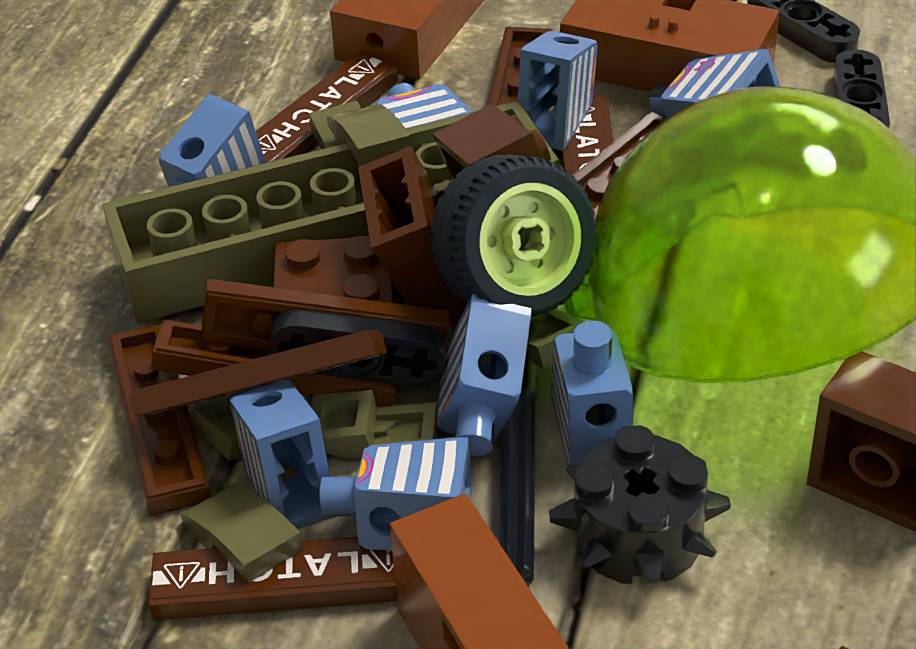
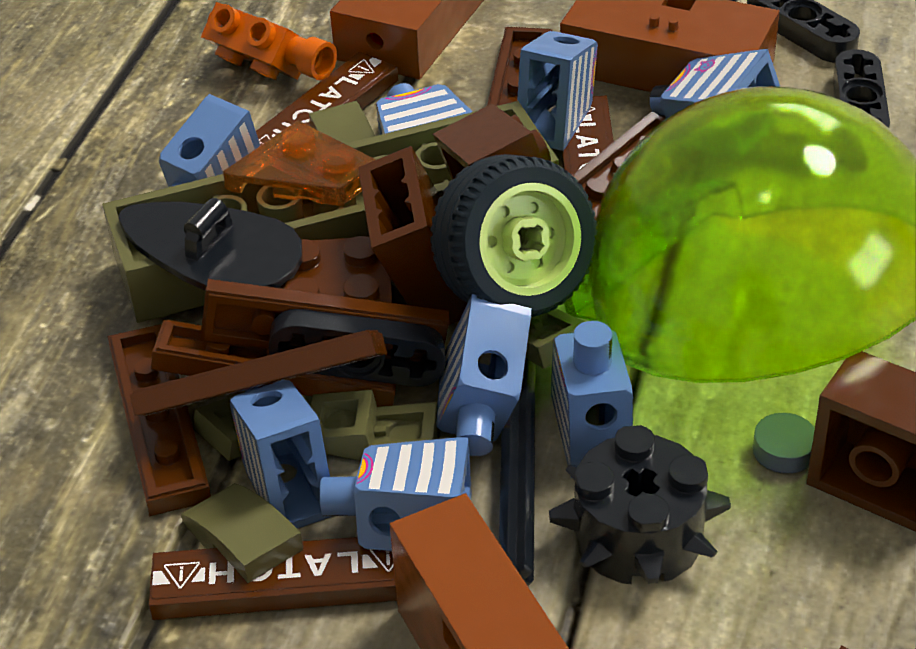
(213, 242): none -> black shield
(267, 45): none -> orange brick
(301, 166): none -> clear orange wing
(369, 132): olive slope -> none
(783, 442): none -> tile

